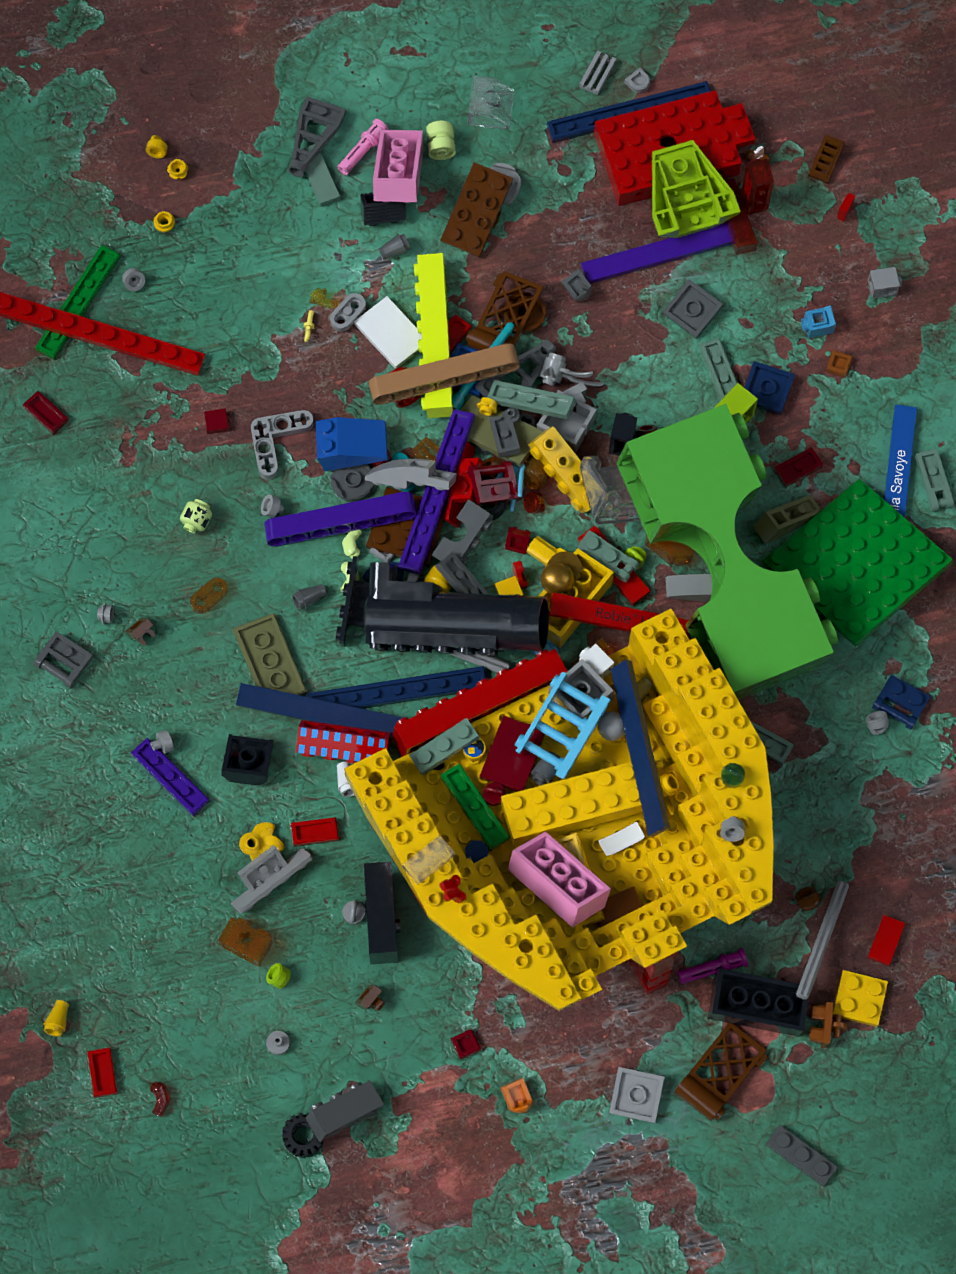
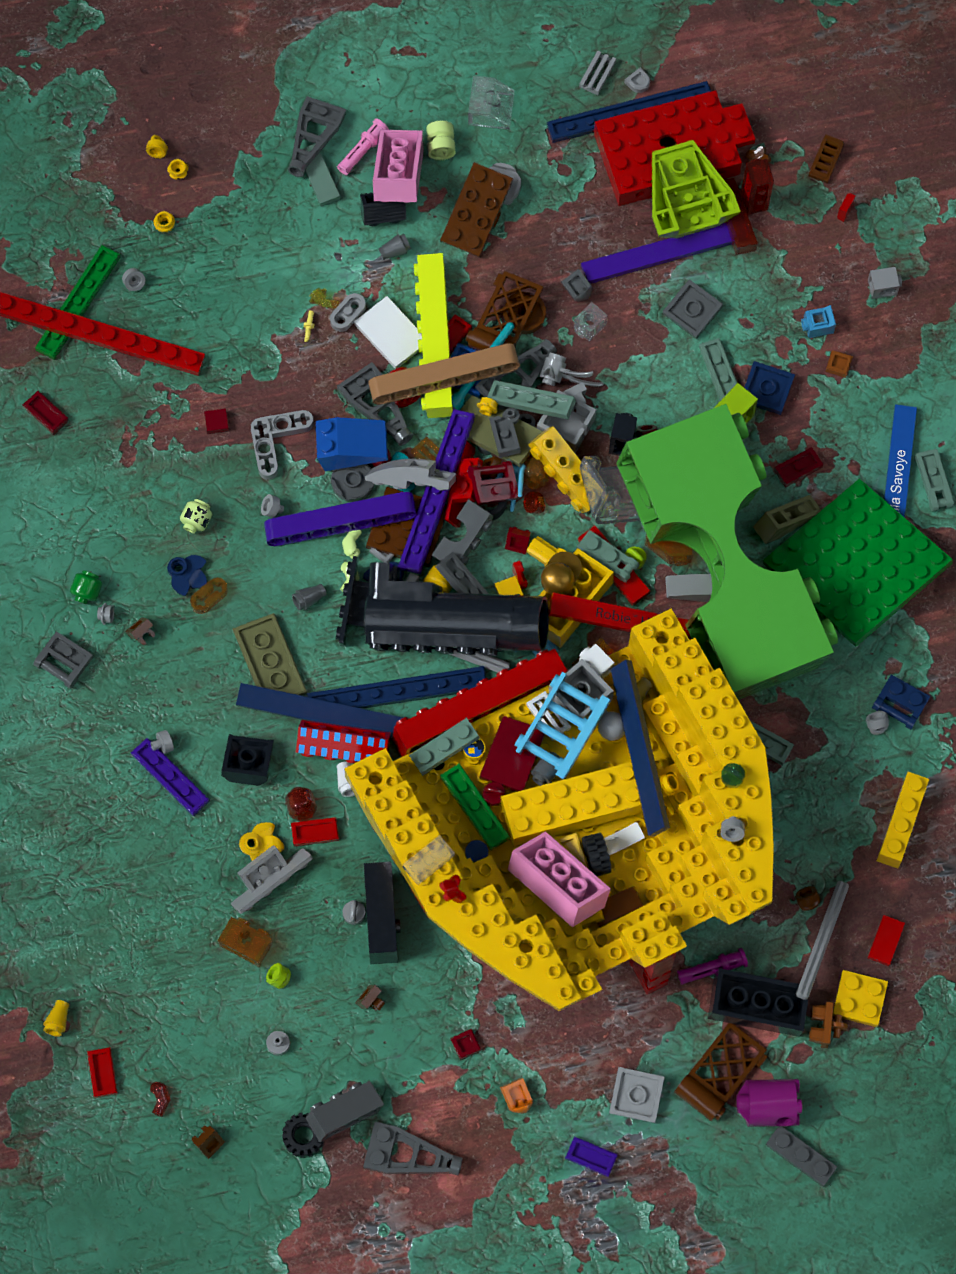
(86, 587): none -> green head
(189, 576): none -> dark blue plate
(208, 1141): none -> reddish brown tile
(301, 804): none -> clear red head
(357, 386): none -> dark grey plate
(381, 1147): none -> dark grey plate
(566, 727): none -> white tile
(591, 1156): none -> dark purple tile
(593, 314): none -> clear brick
(597, 854): none -> black tyre
(770, 1102): none -> magenta cylinder
(902, 820): none -> yellow brick

